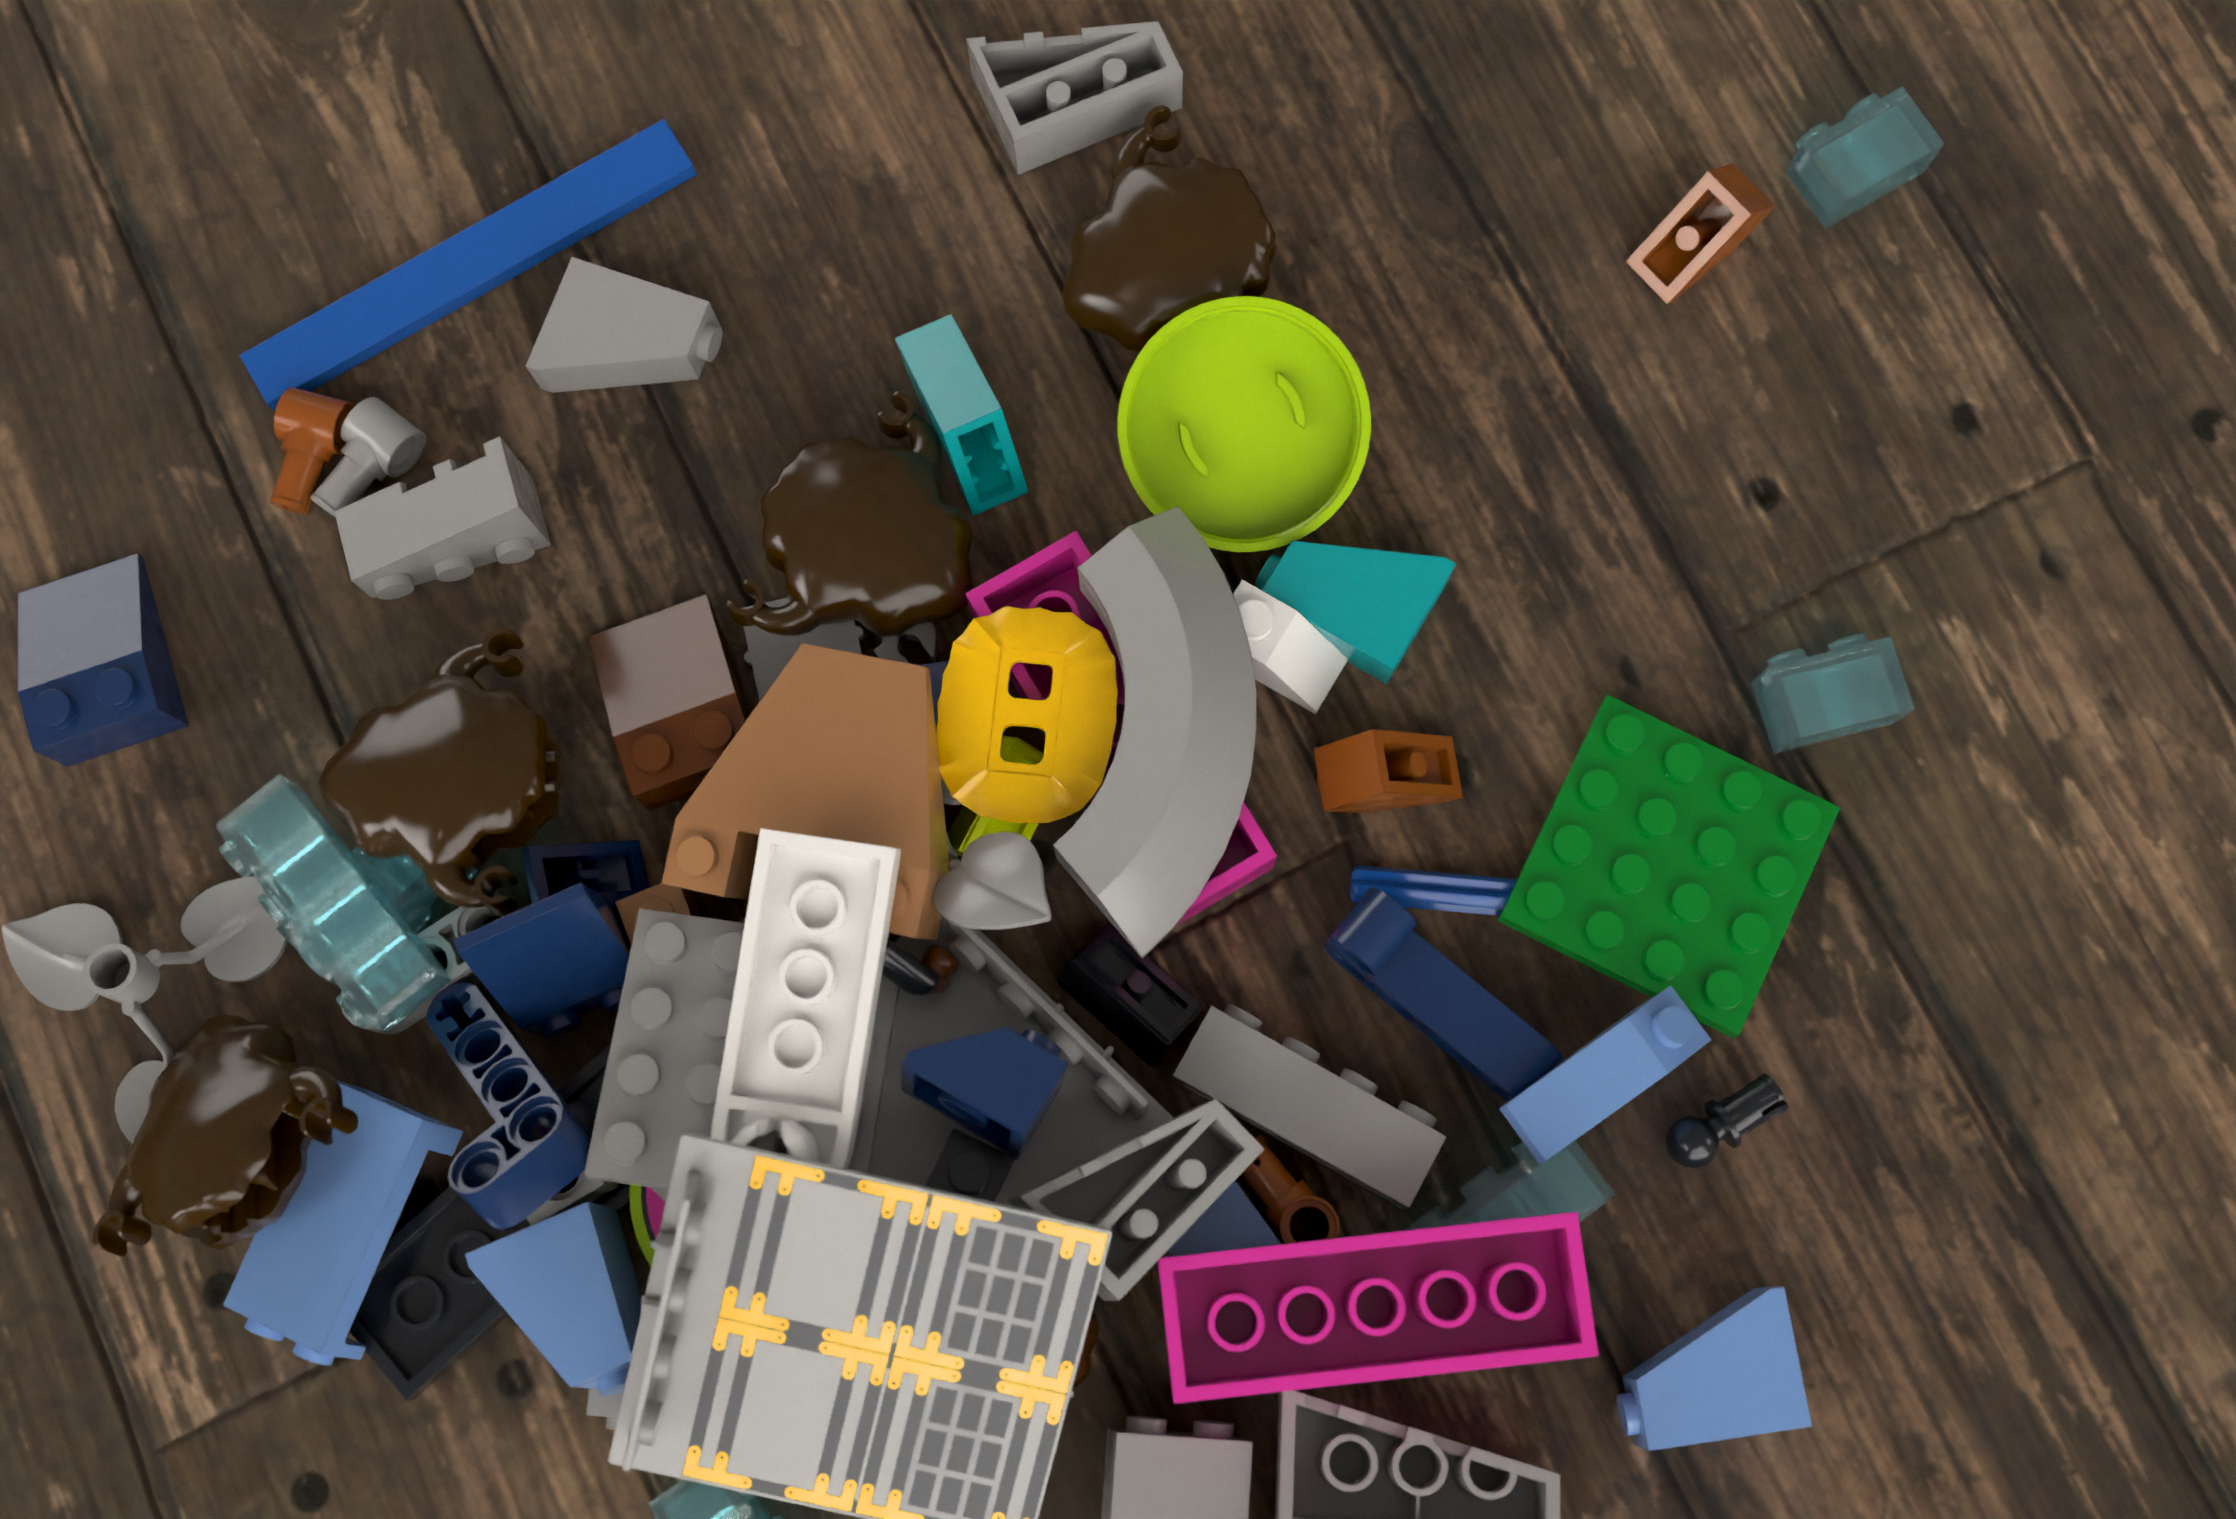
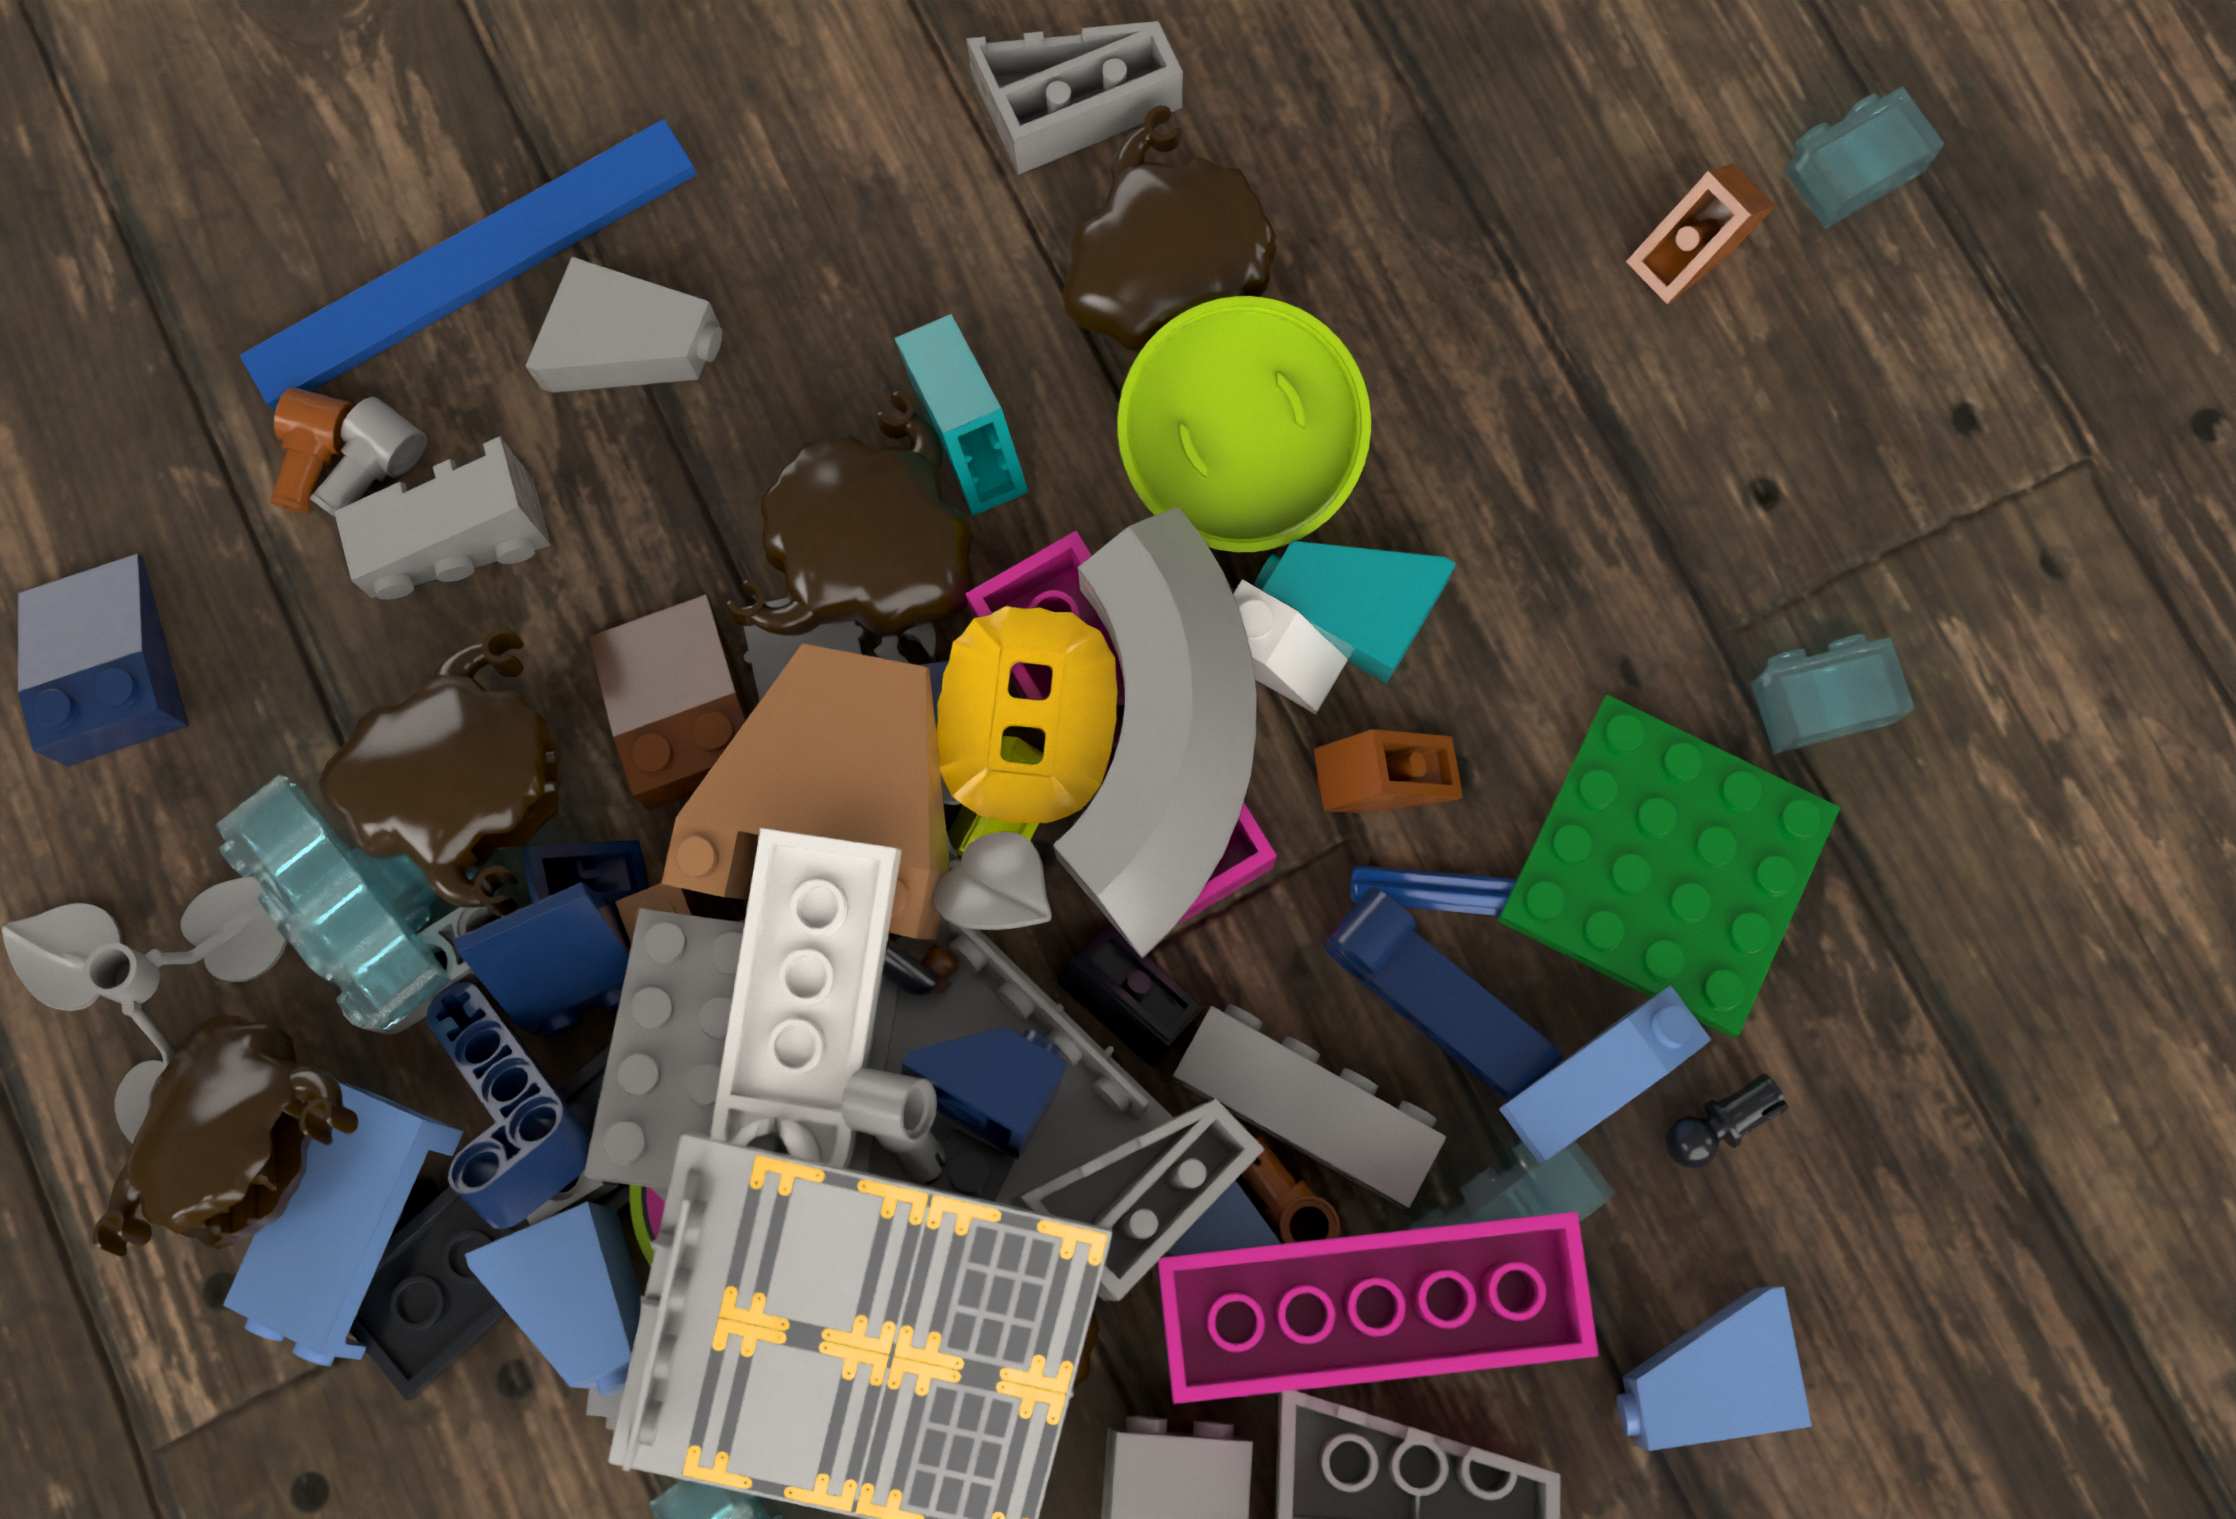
(900, 1116): none -> light grey pin

